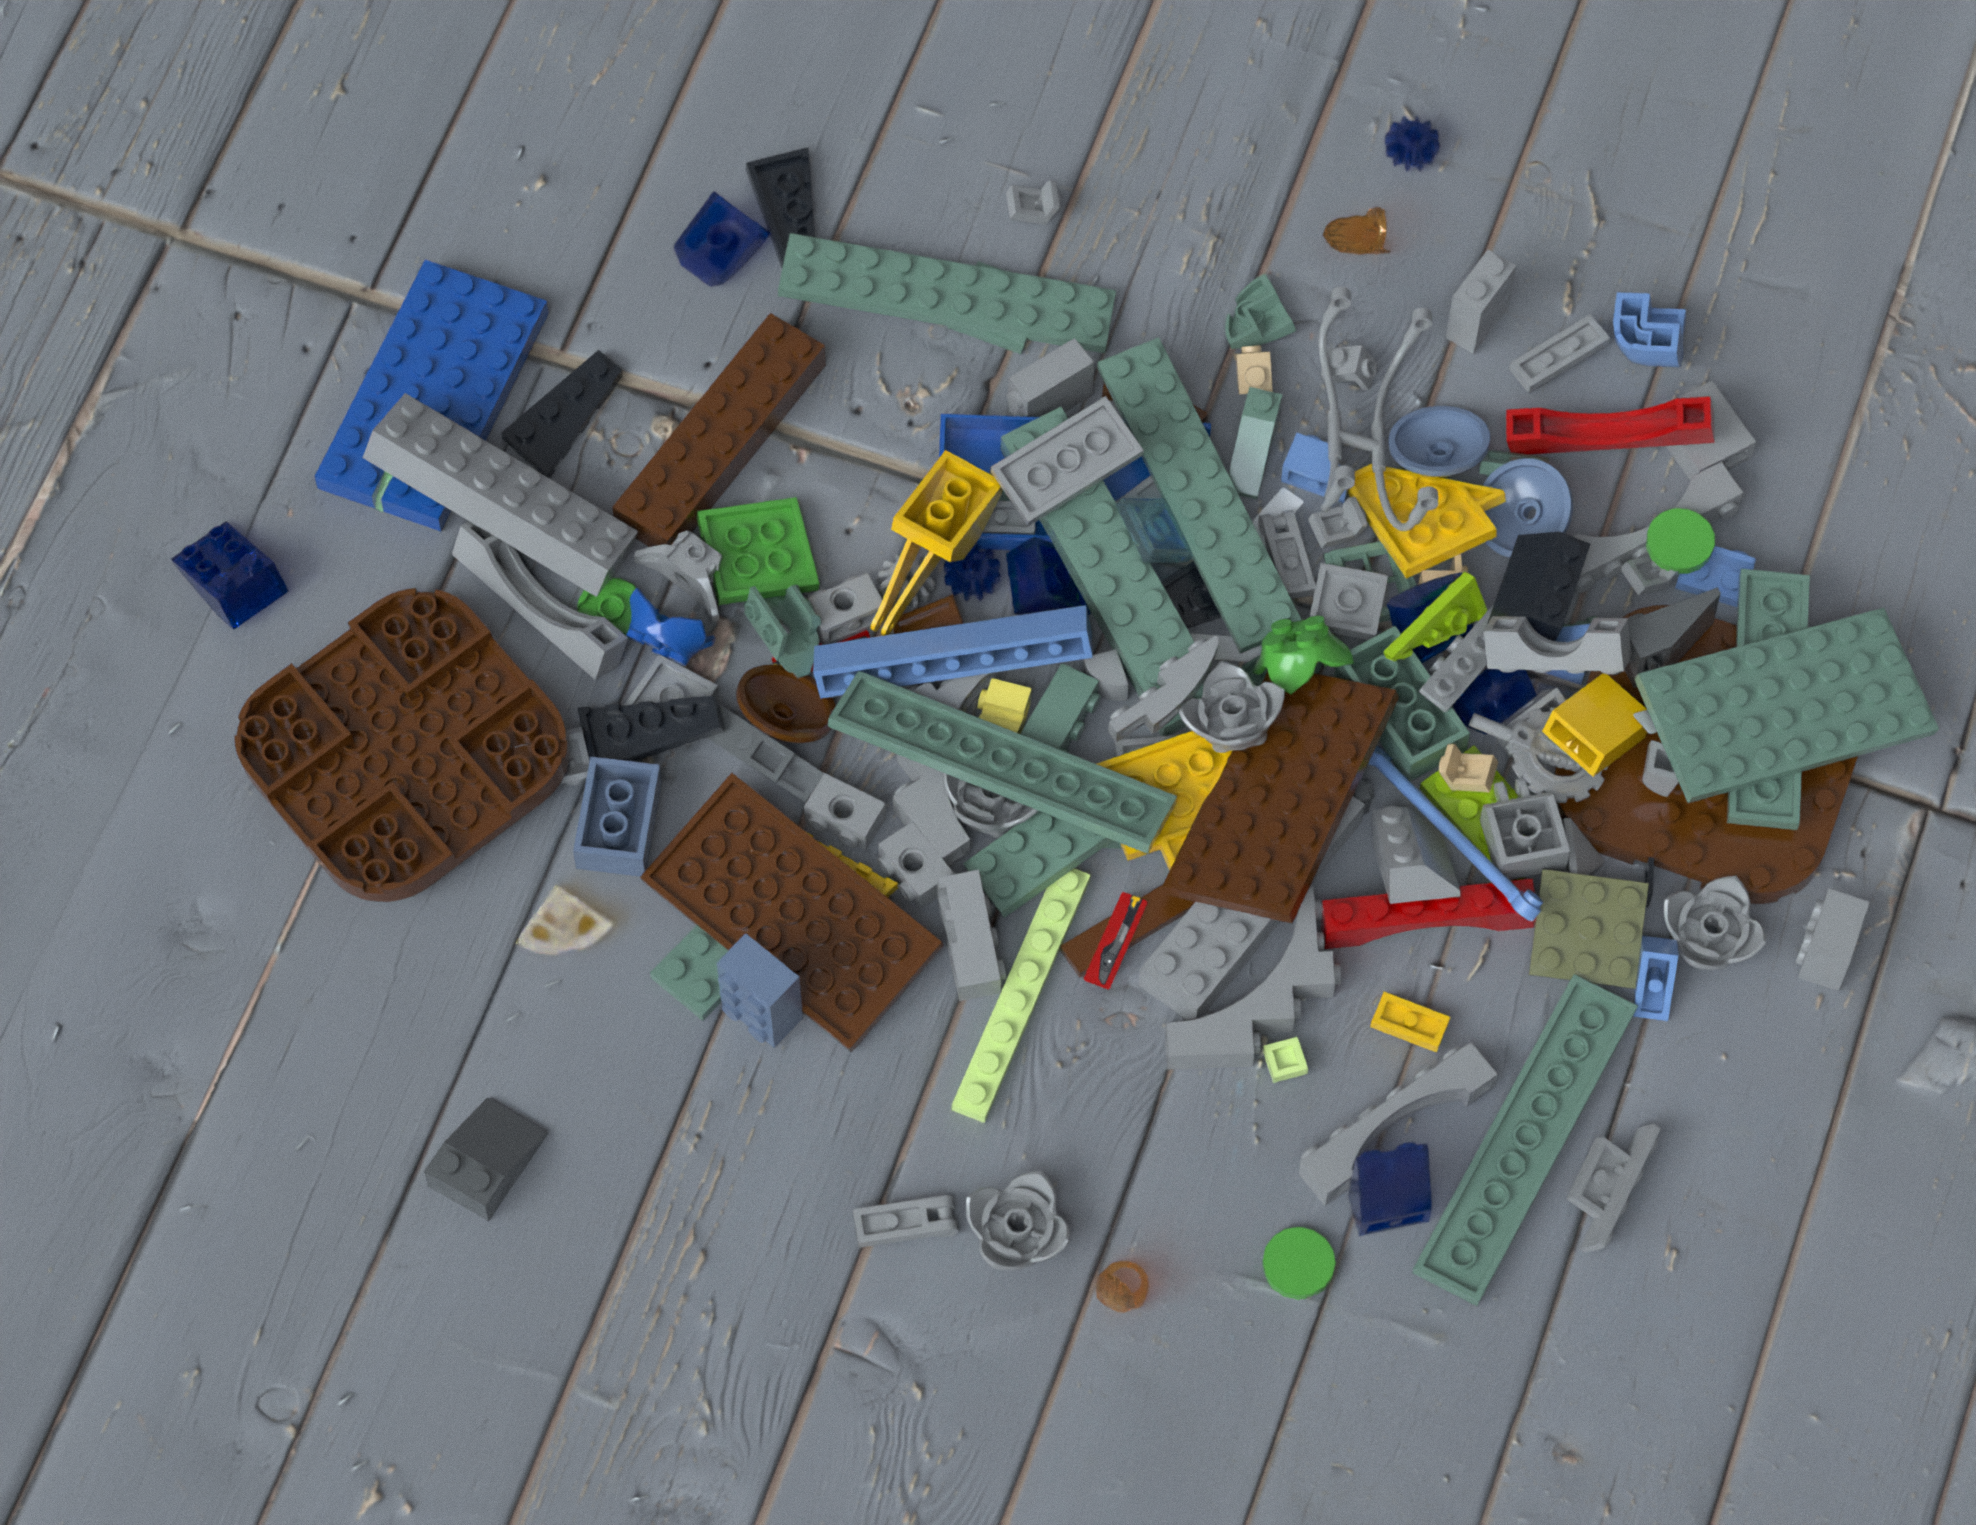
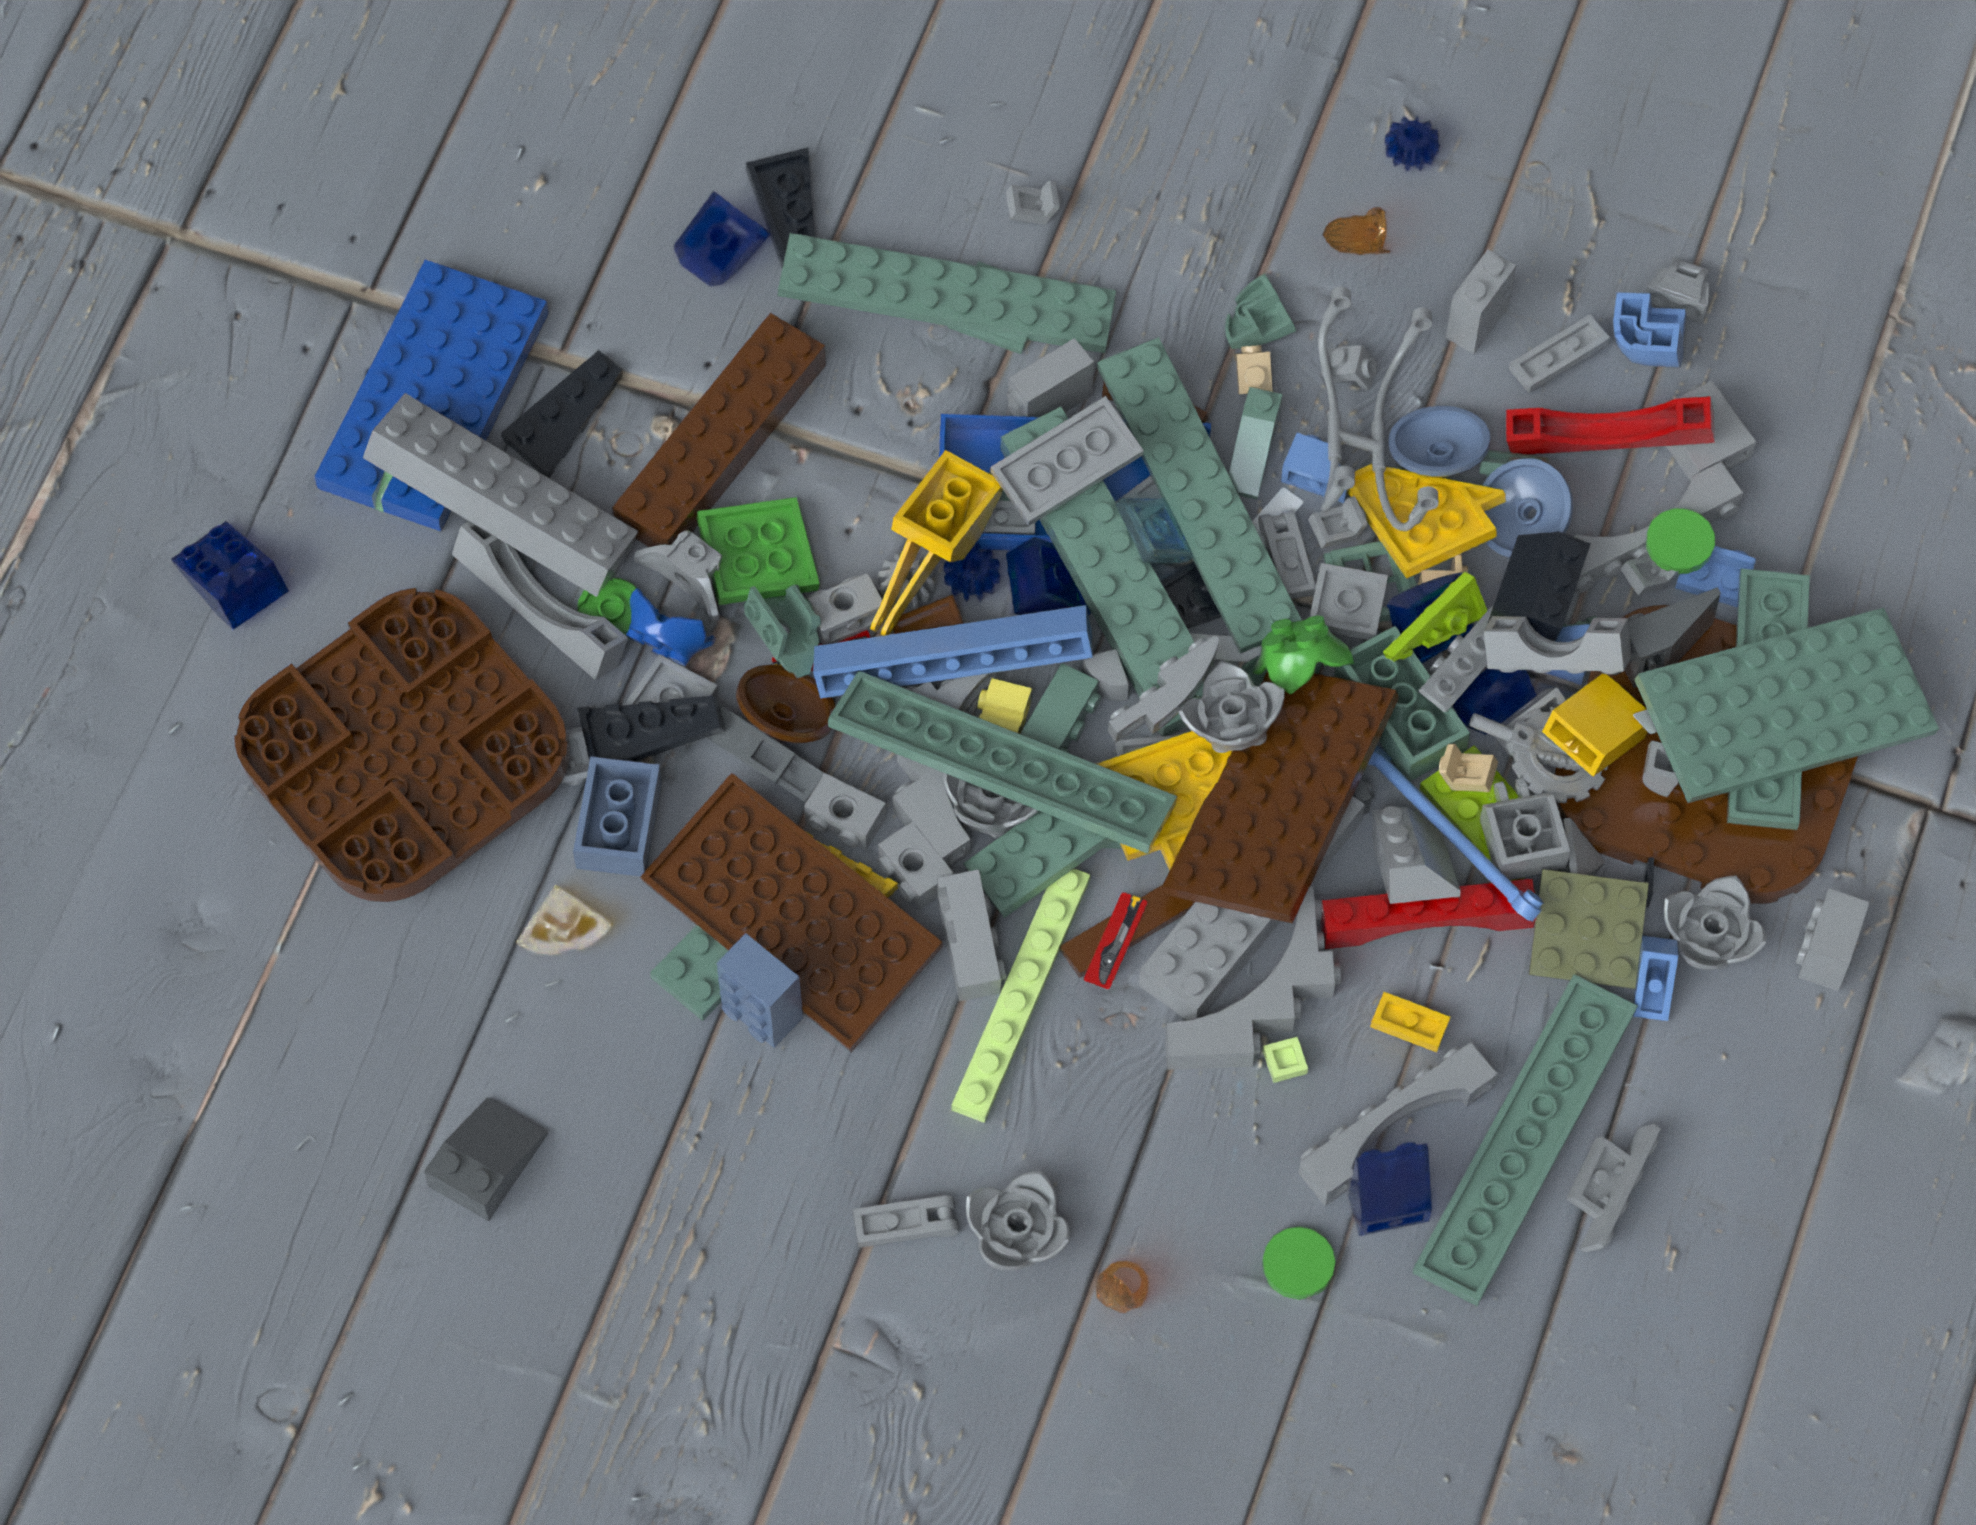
(1681, 288): none -> light grey piece

